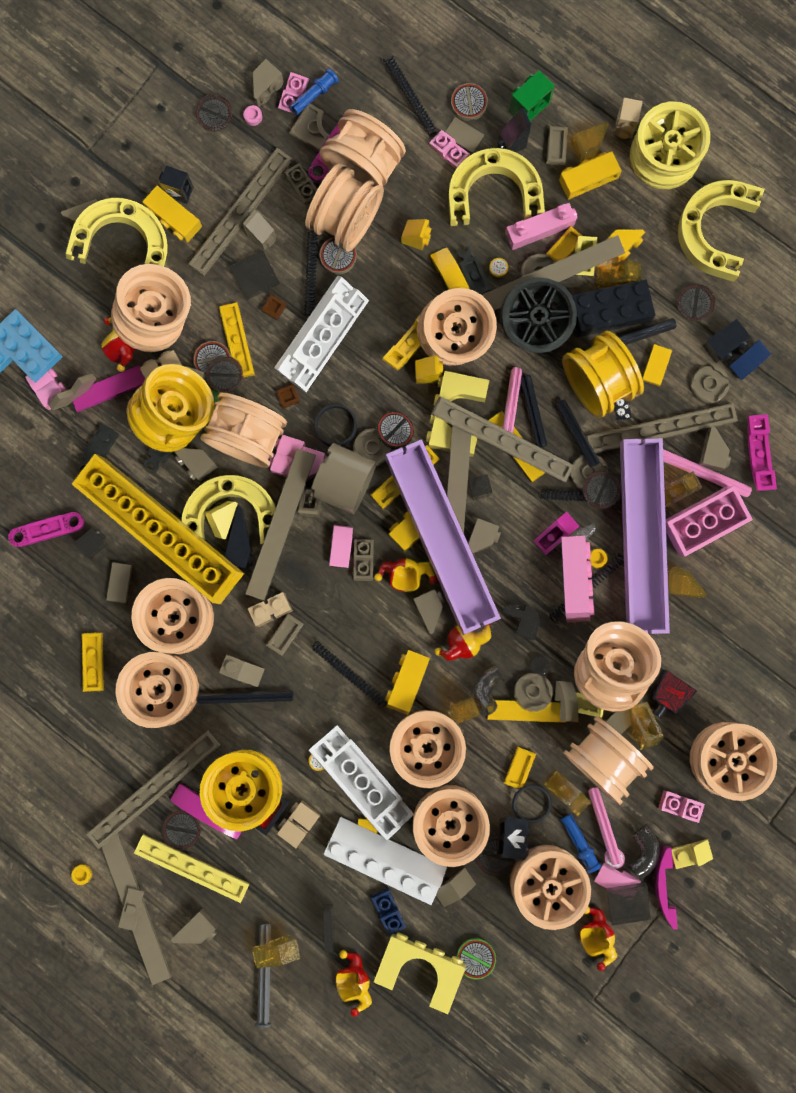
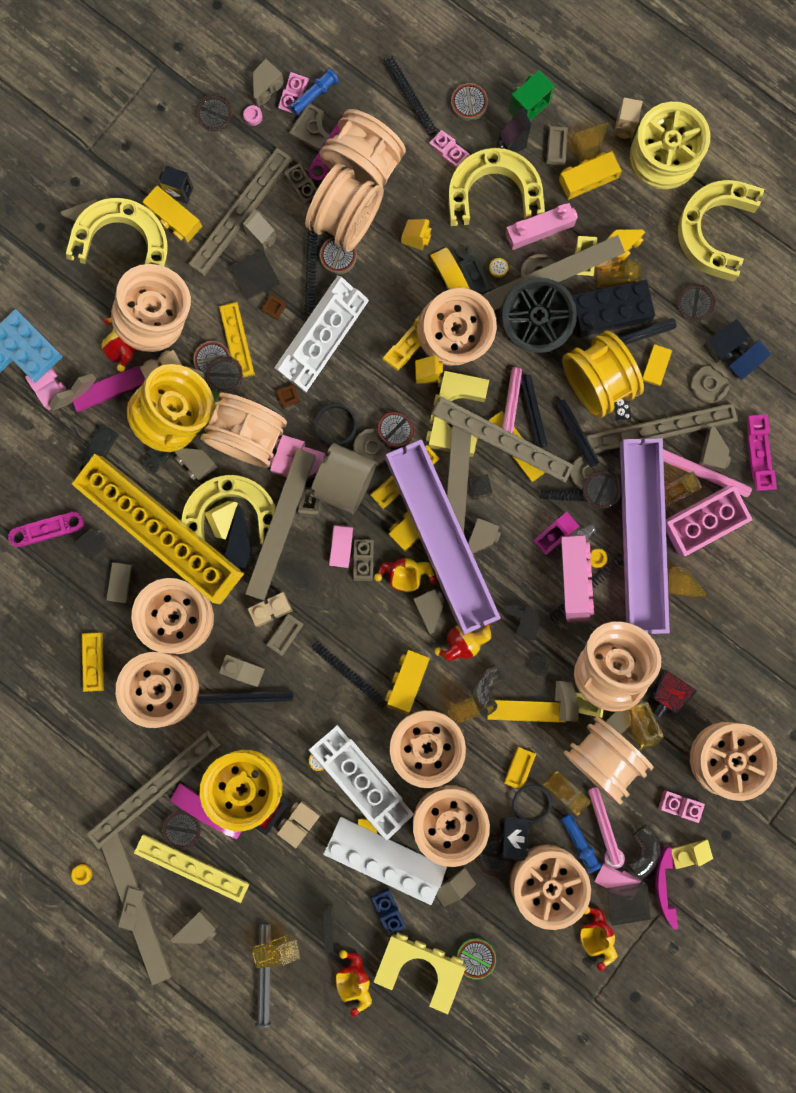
(464, 134): dark tan sticker -> none
(533, 692): dark tan tile -> none
(565, 245): yellow tile -> none

